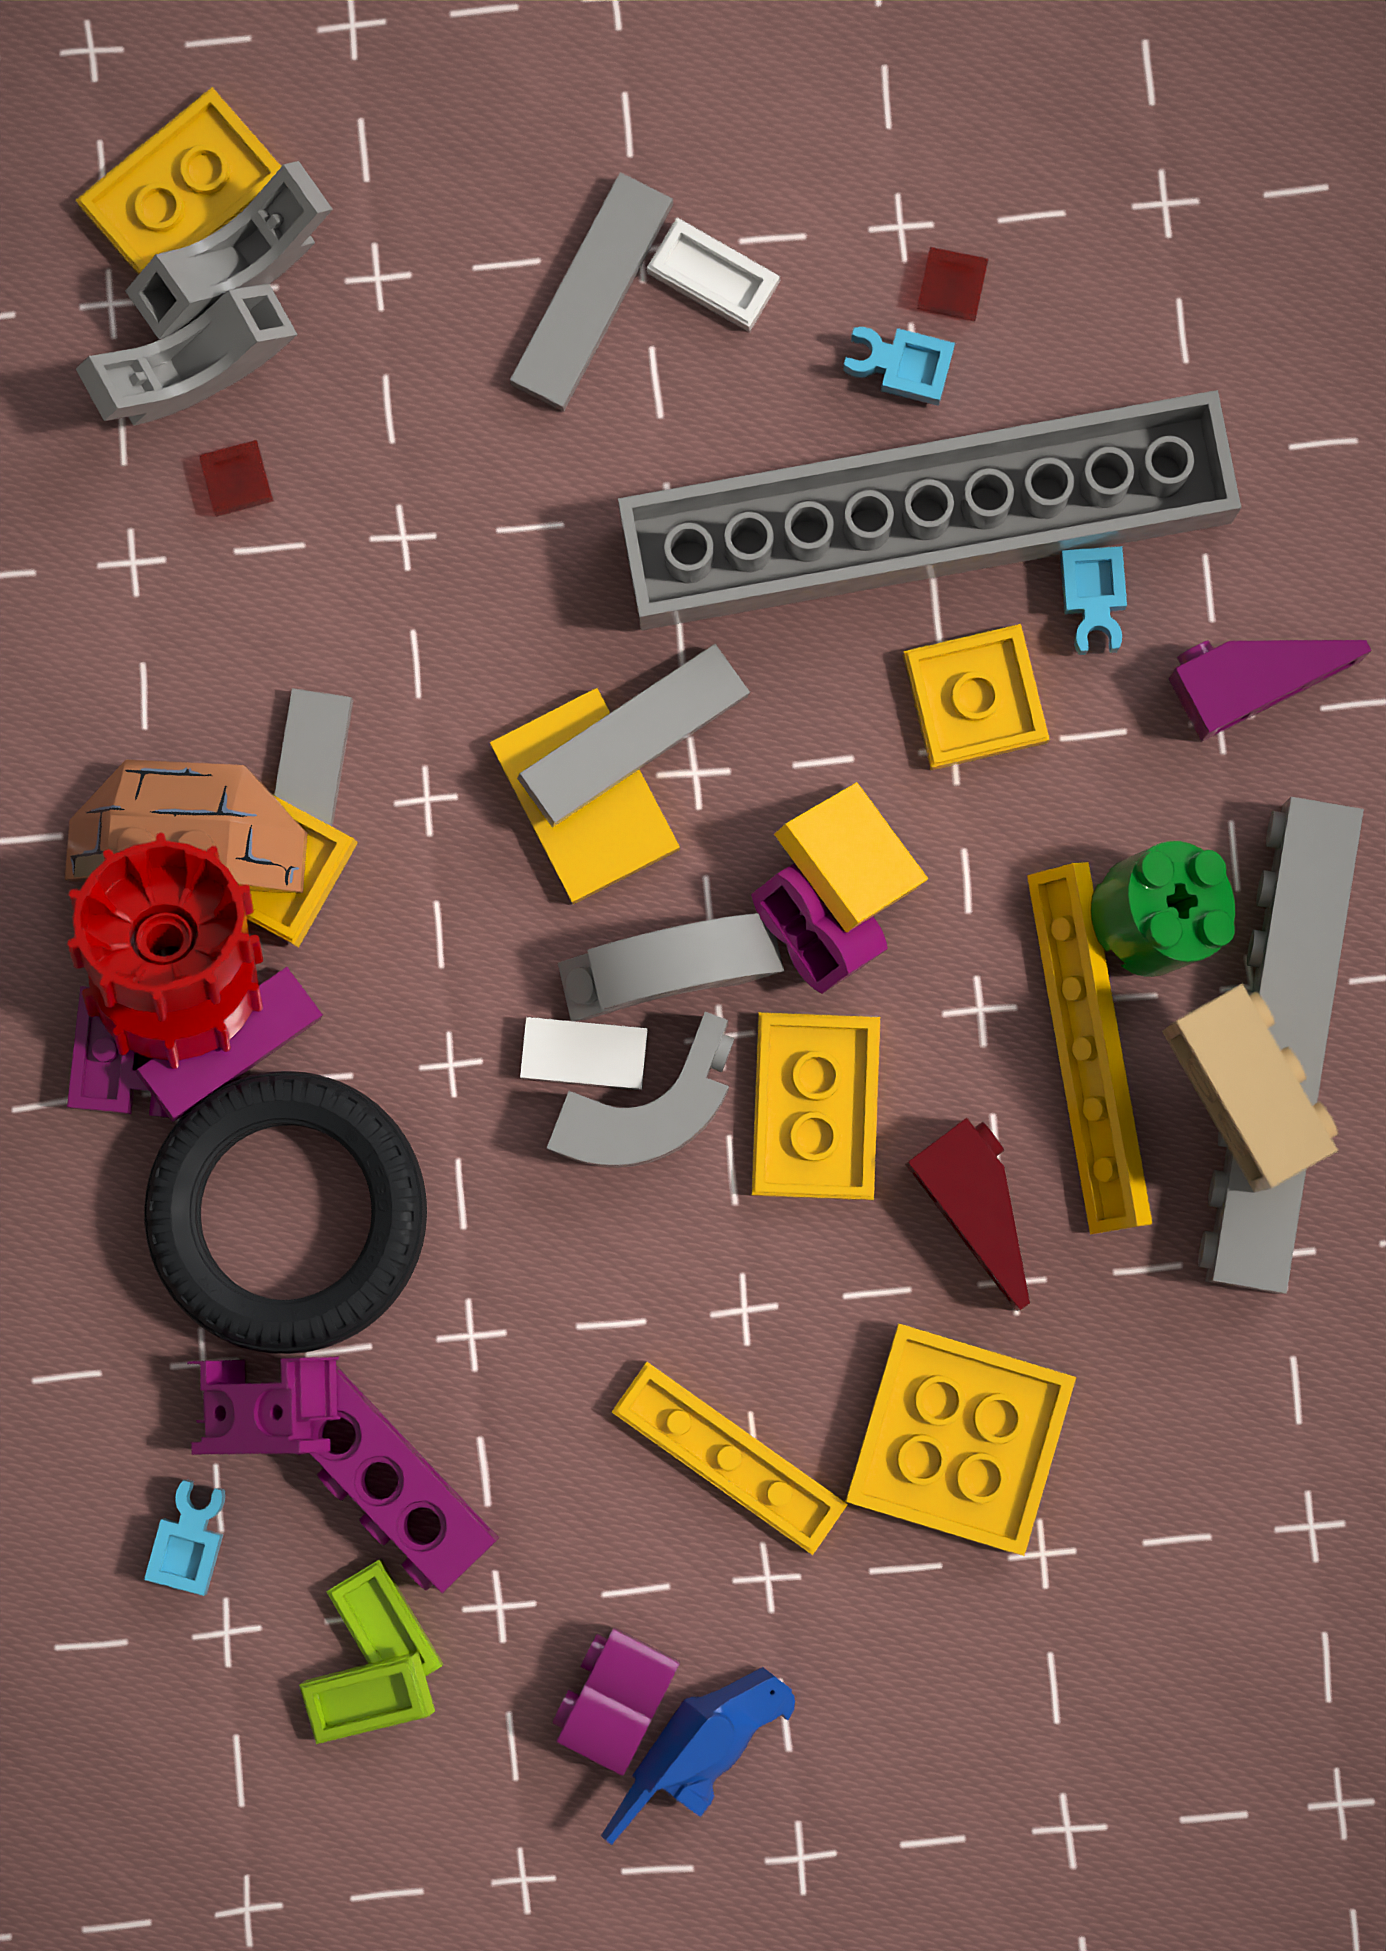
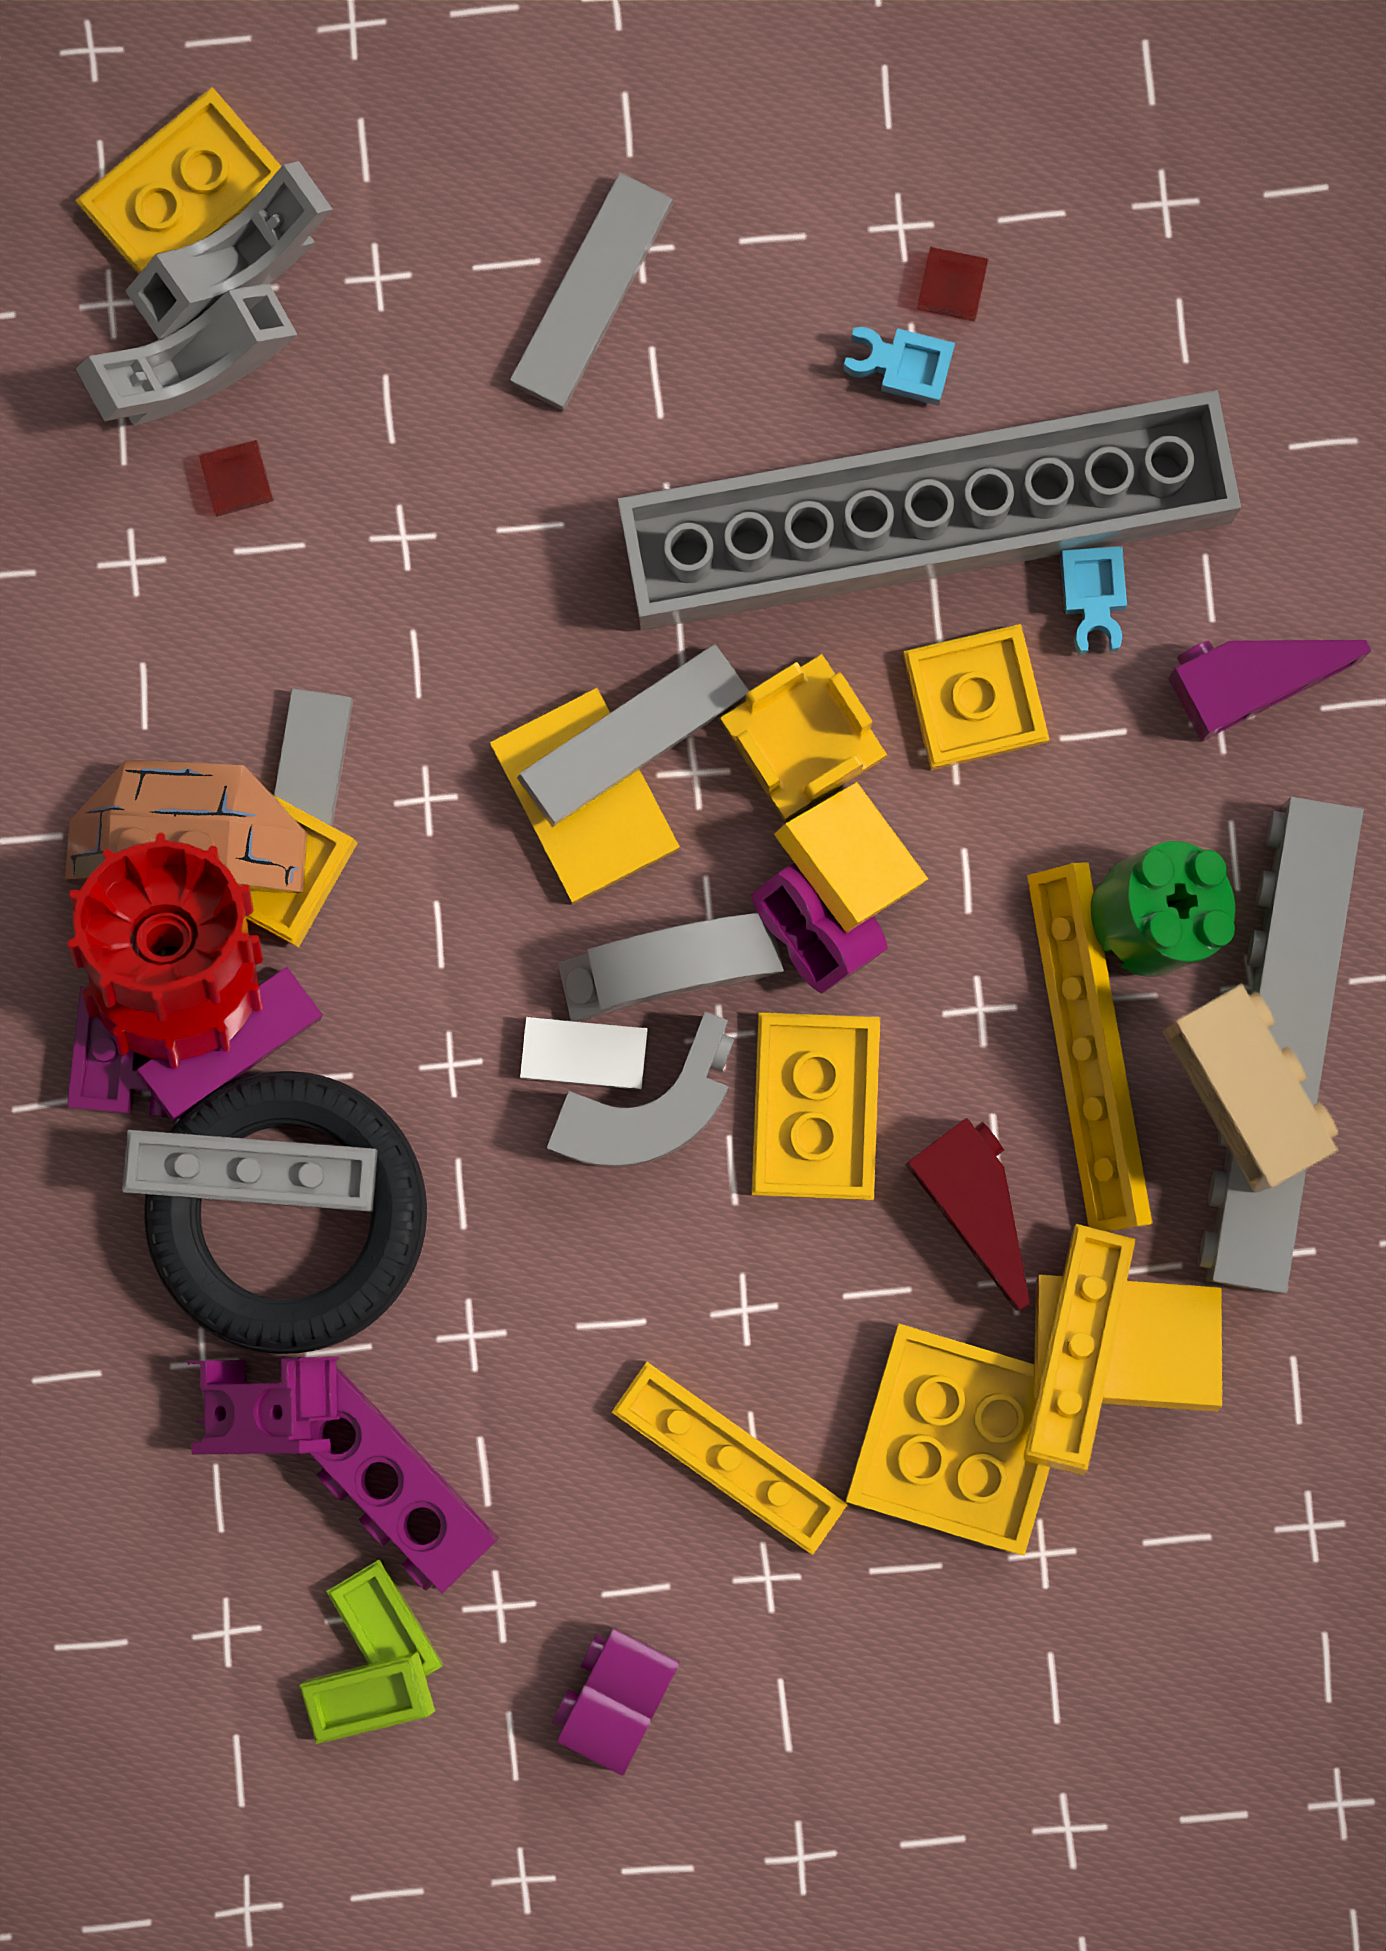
(185, 1550): medium azure plate -> none
(249, 1170): none -> light grey tile
(702, 1744): blue animal -> none
(713, 274): white tile -> none
(803, 735): none -> yellow panel
(1079, 1350): none -> yellow tile
(1162, 1348): none -> yellow tile

